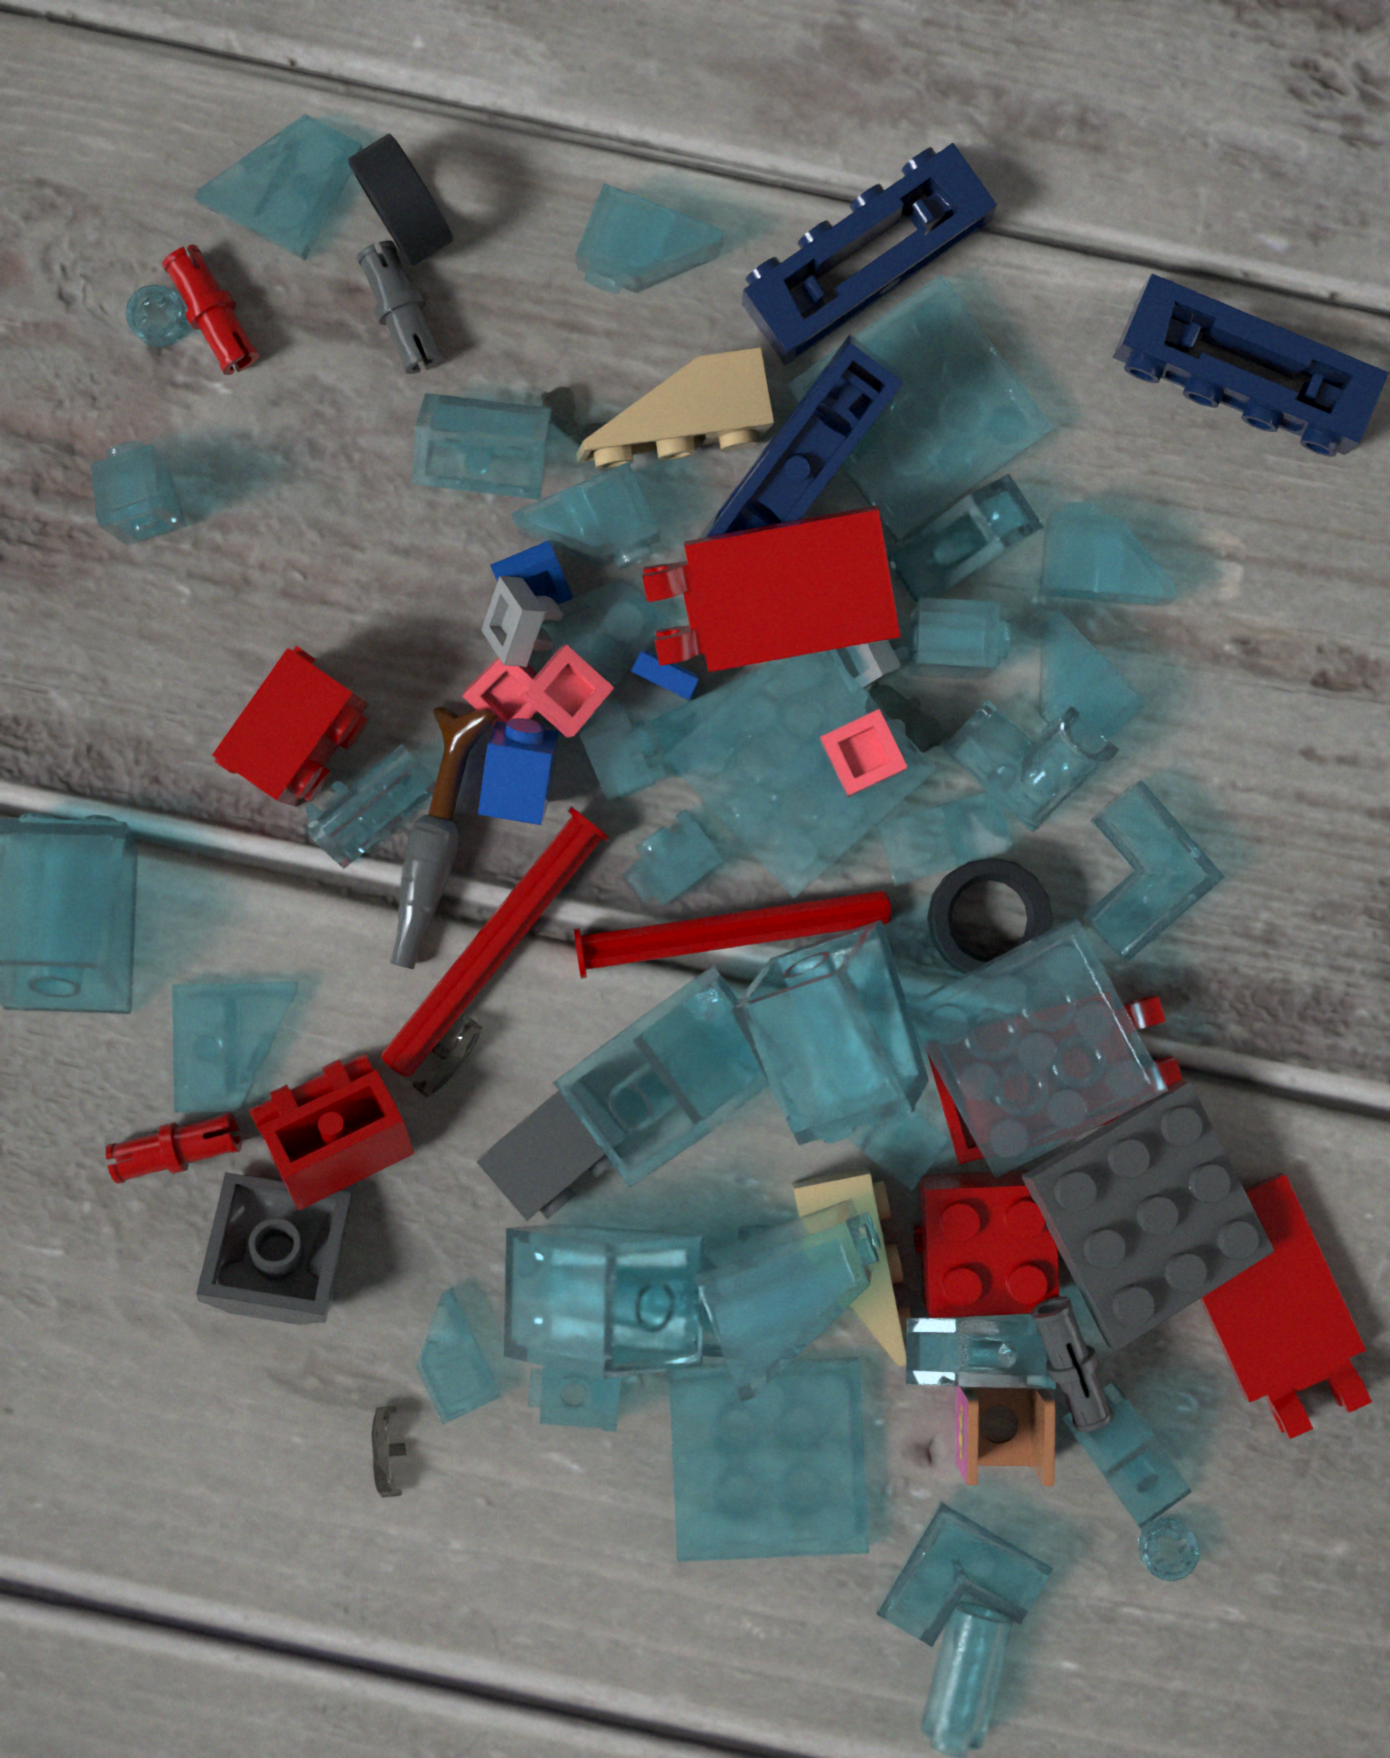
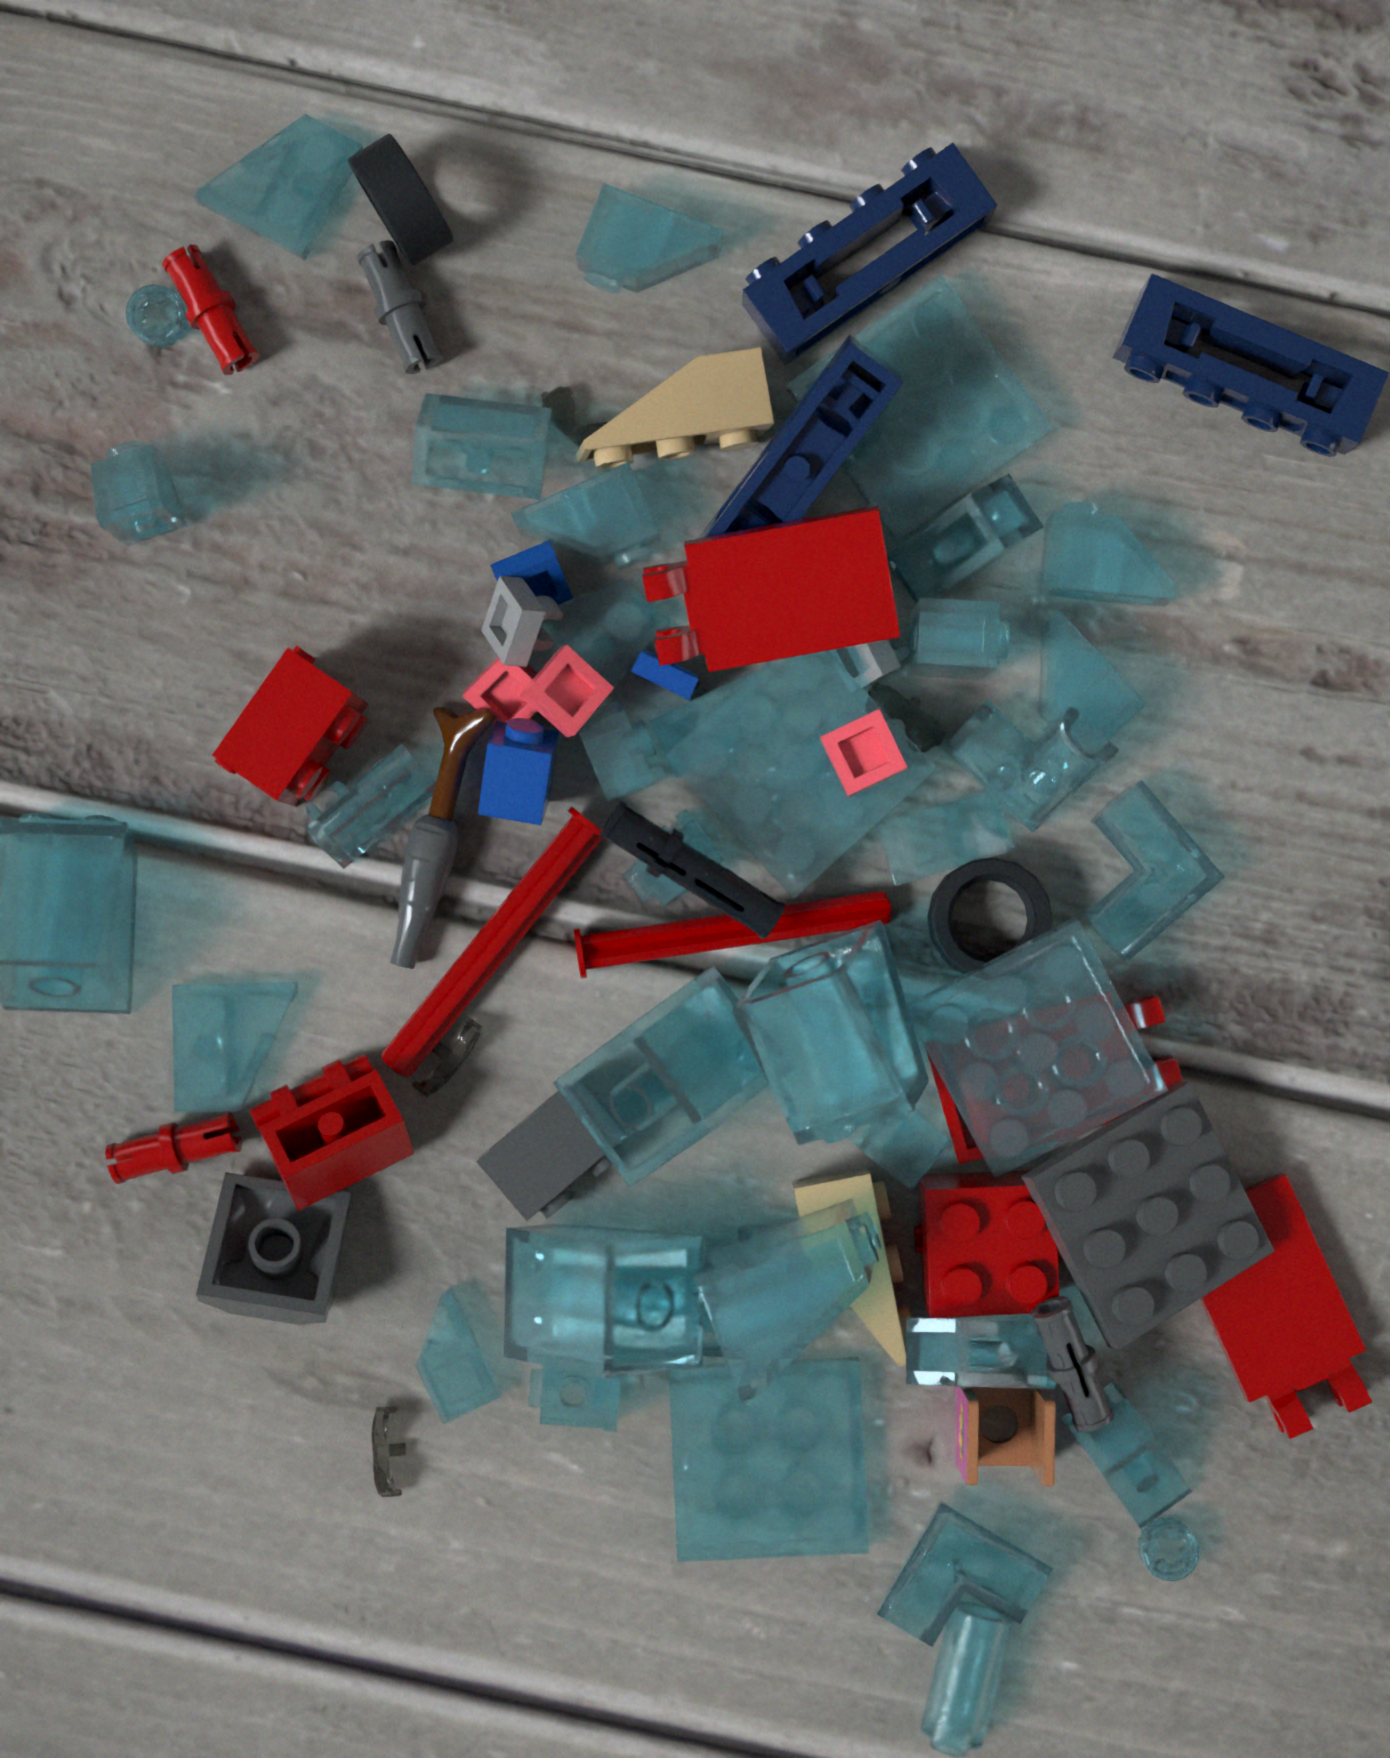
(691, 869): none -> black pin

